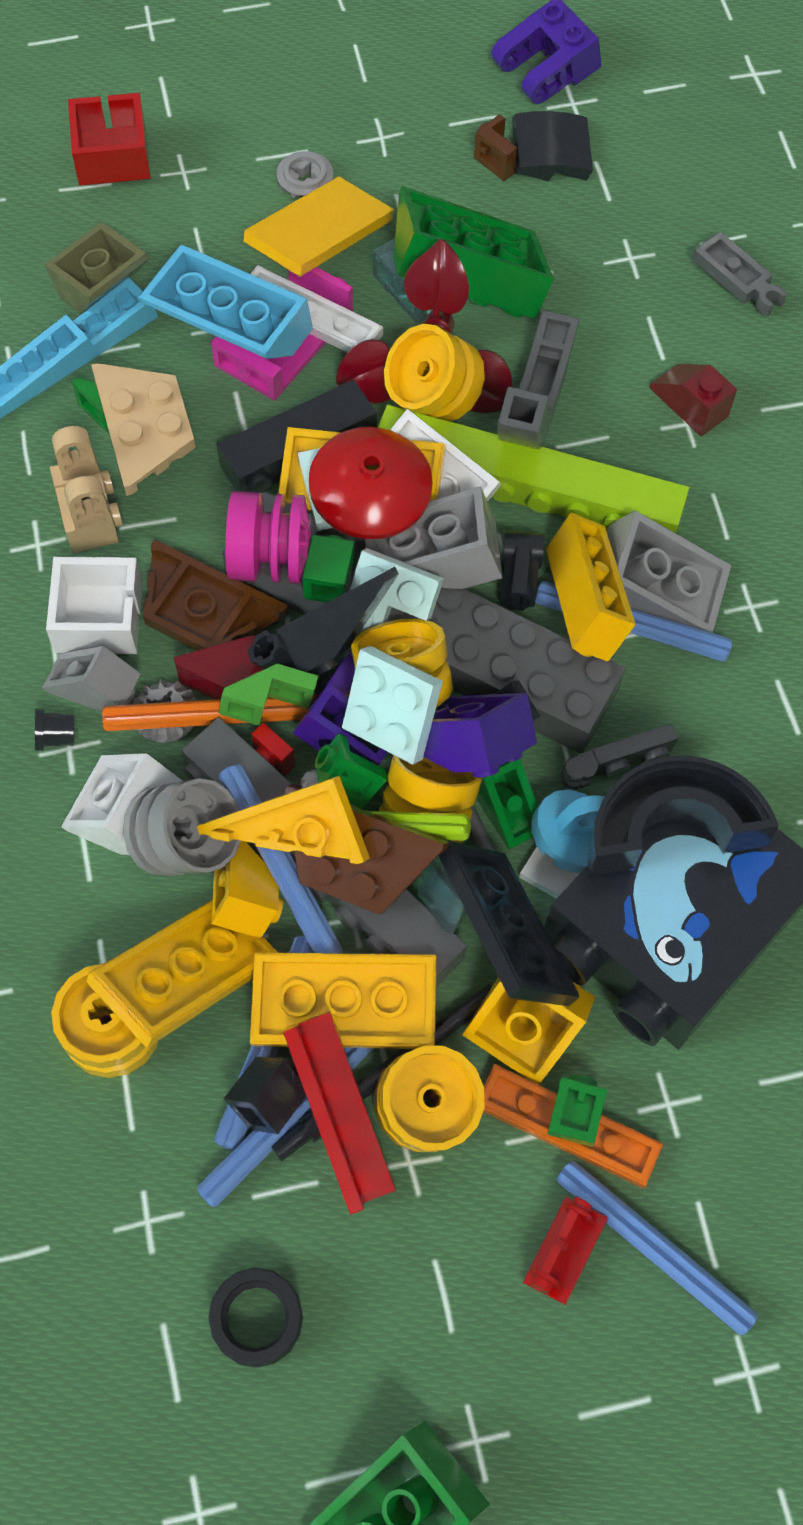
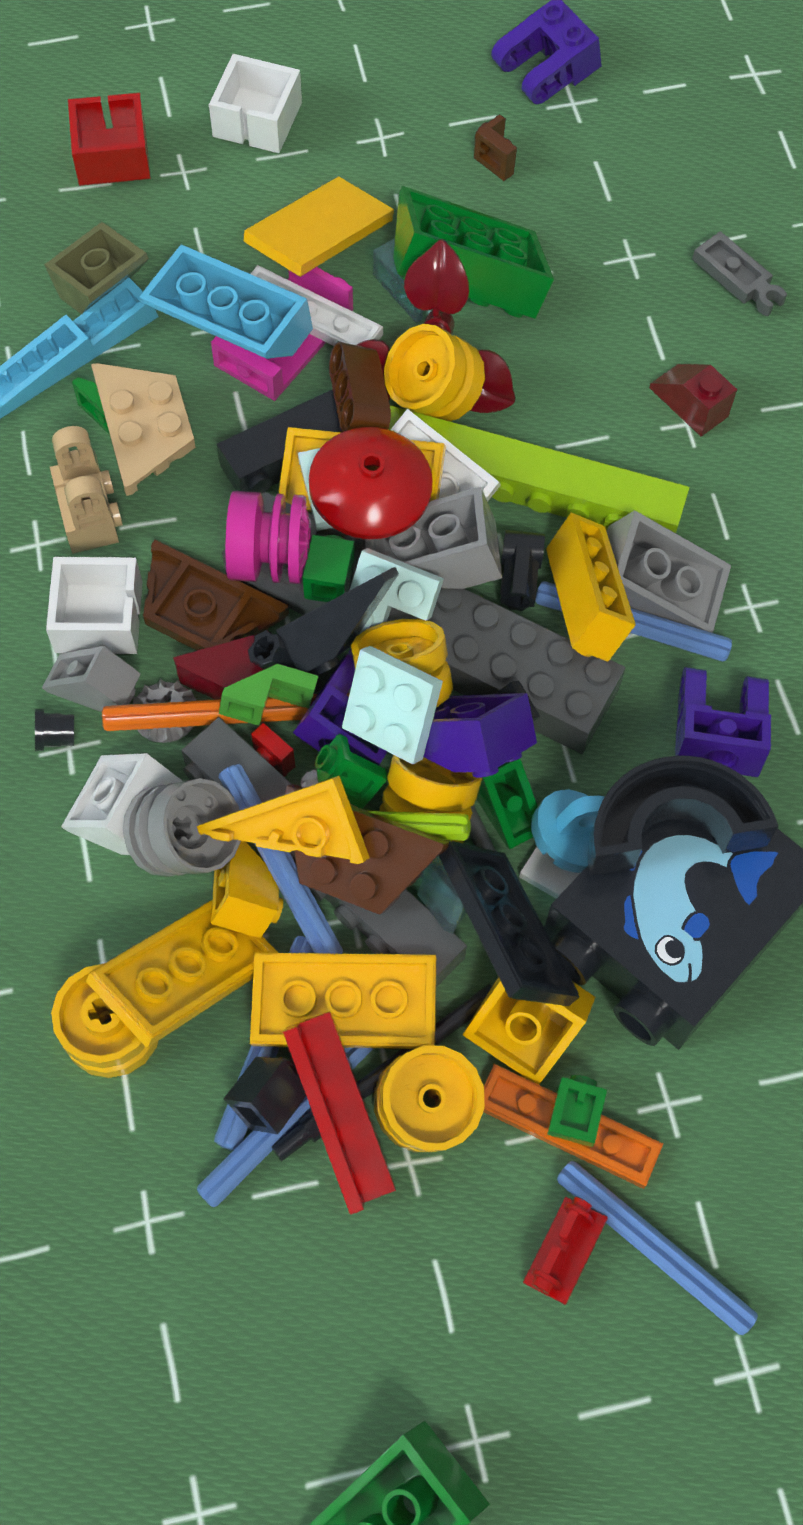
(219, 1311): black tyre -> none
(255, 103): none -> white piece
(299, 165): light grey gear -> none
(358, 387): none -> reddish brown beam
(530, 409): dark grey arch -> none
(552, 144): black slope -> none
(618, 756): dark grey hinge -> none
(725, 737): none -> dark purple brick

